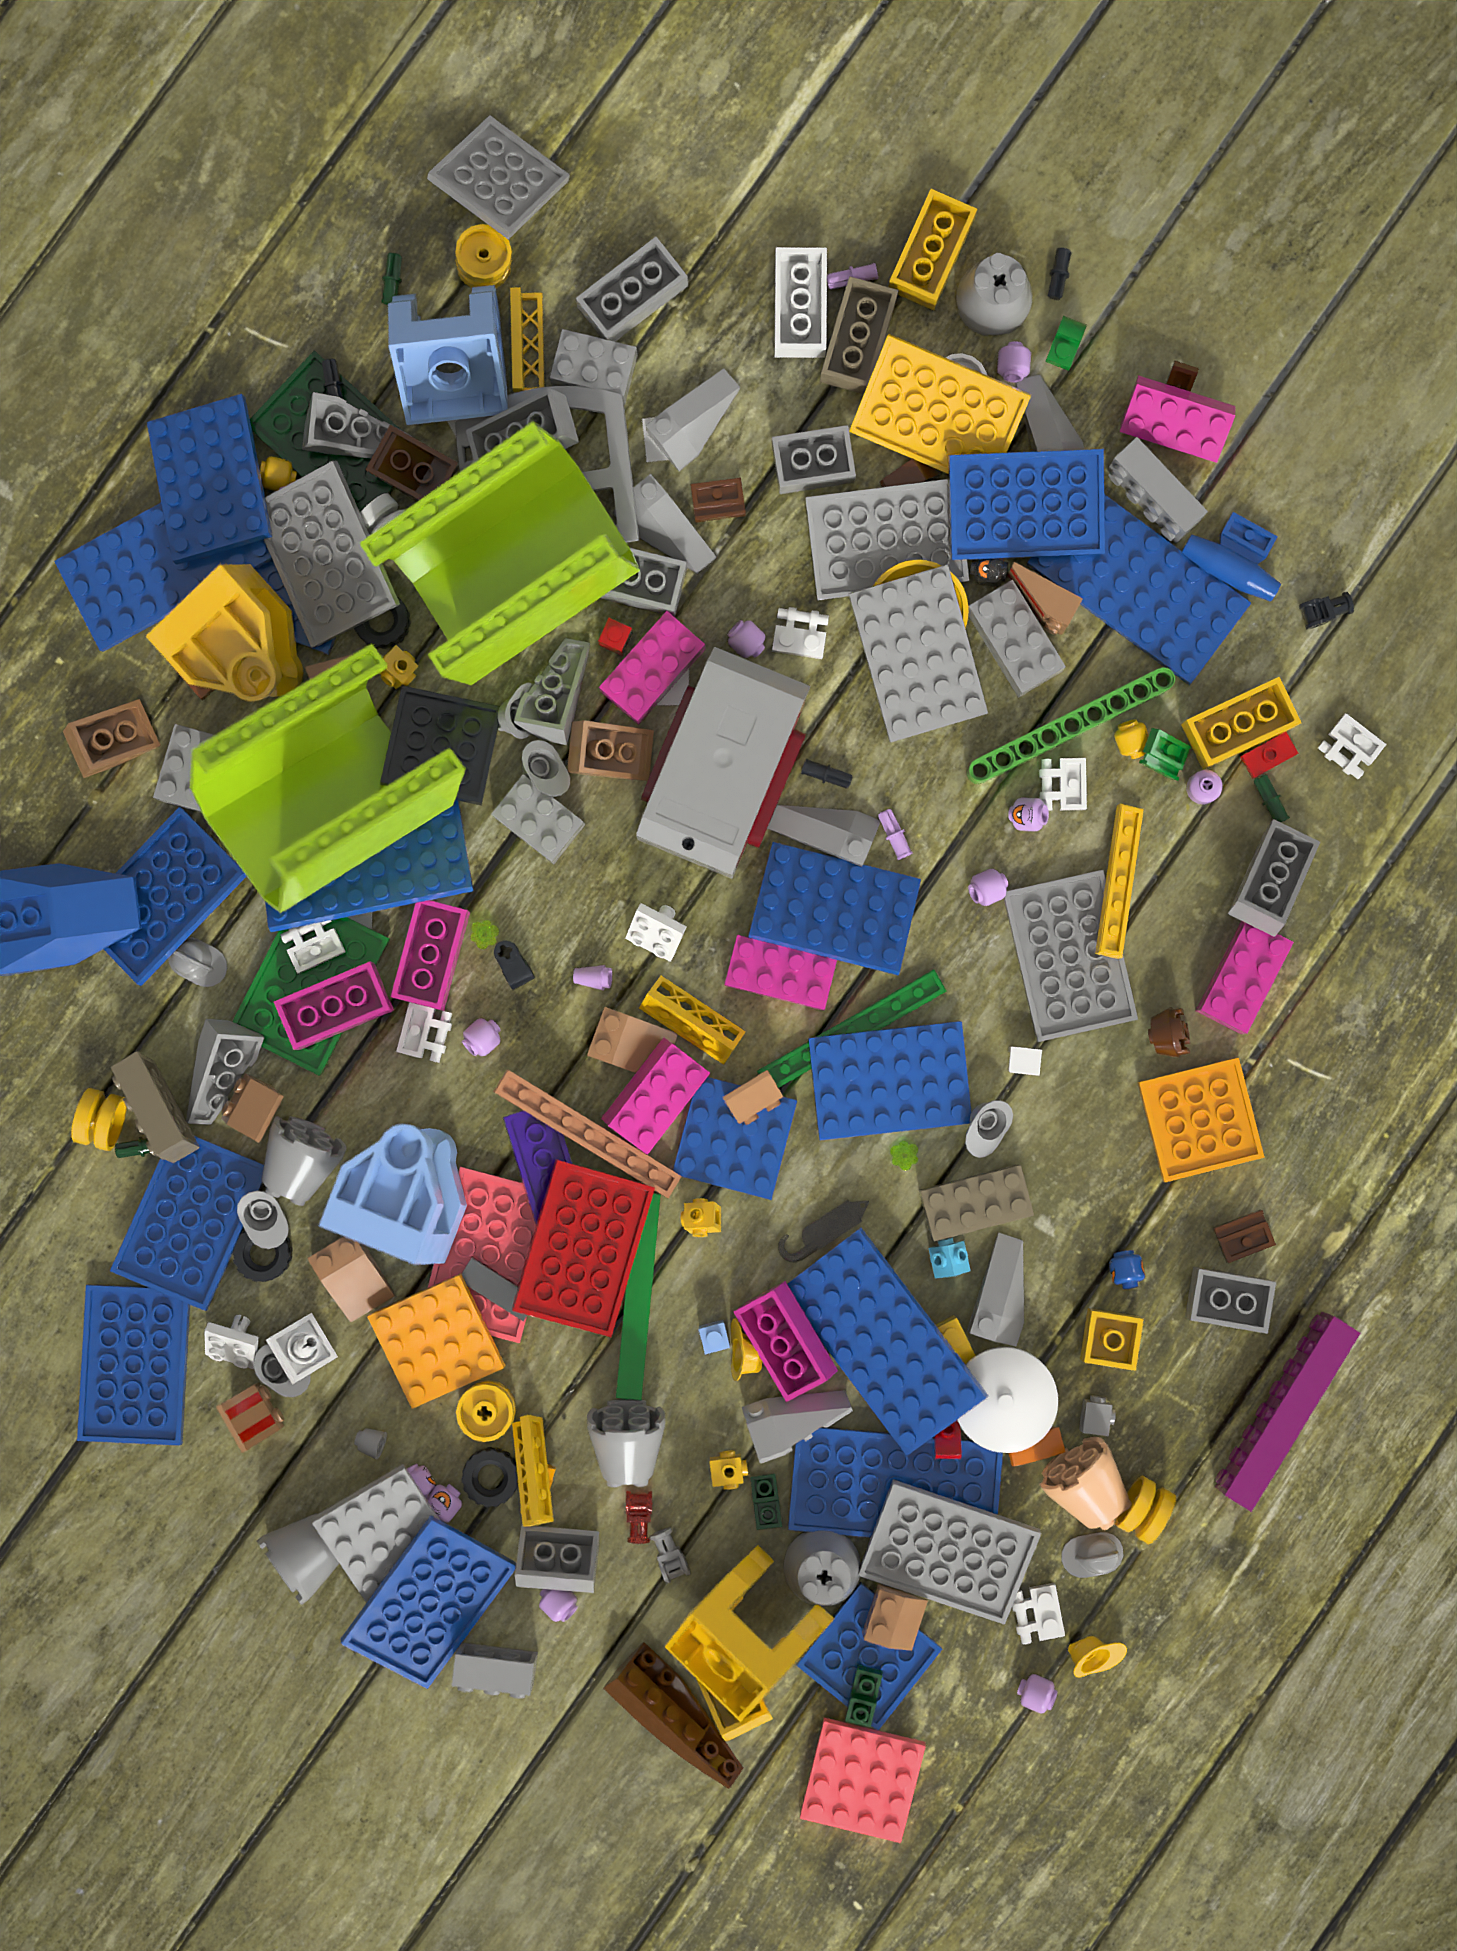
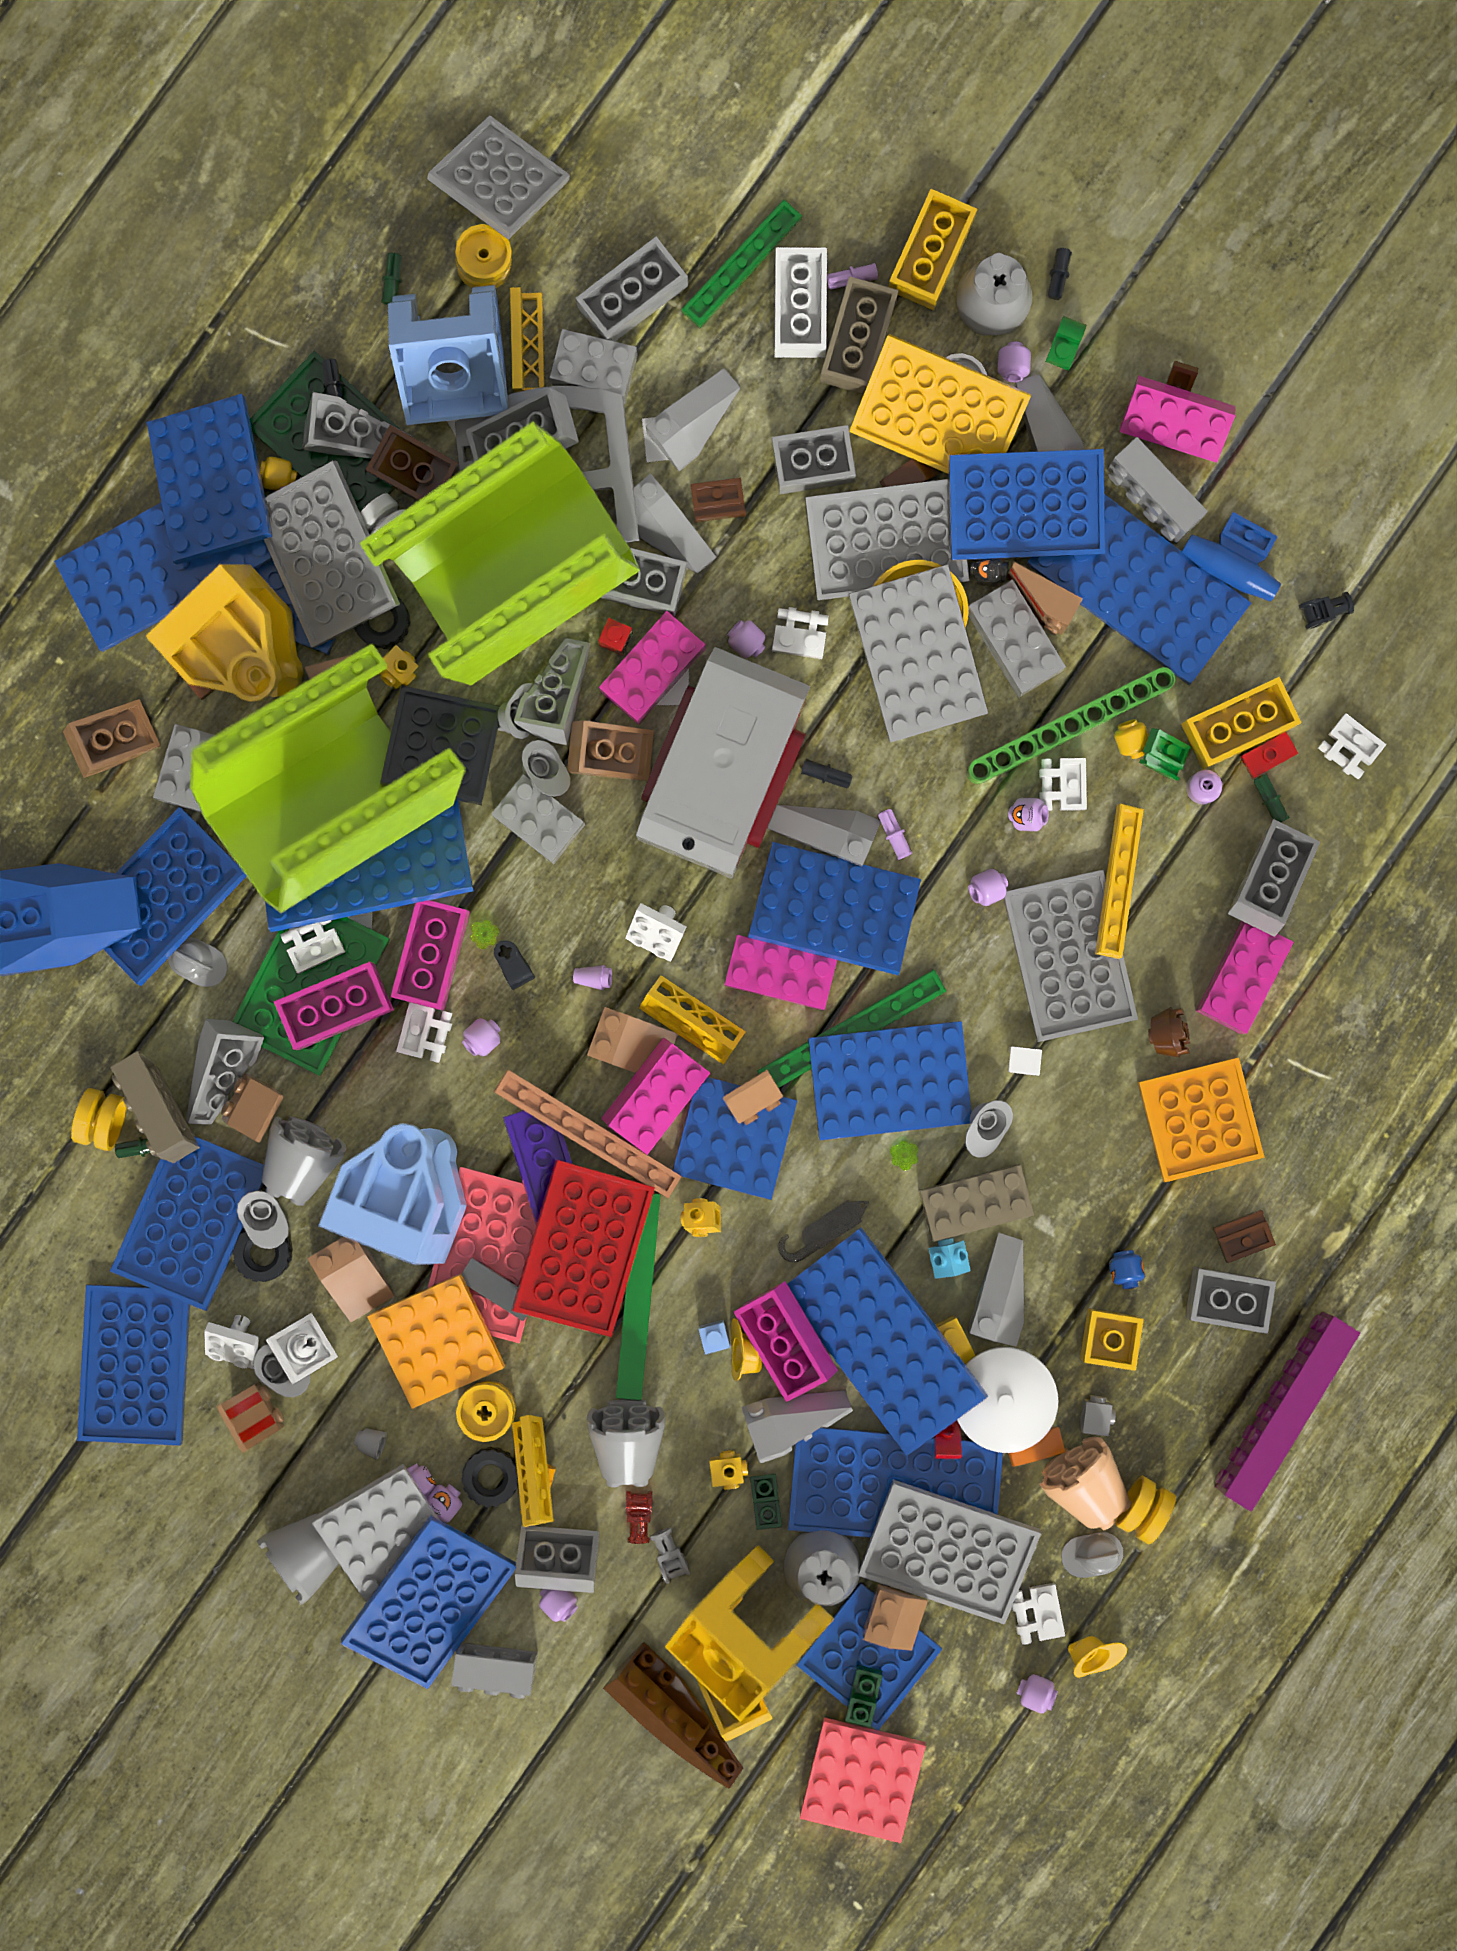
(741, 263): none -> green tile

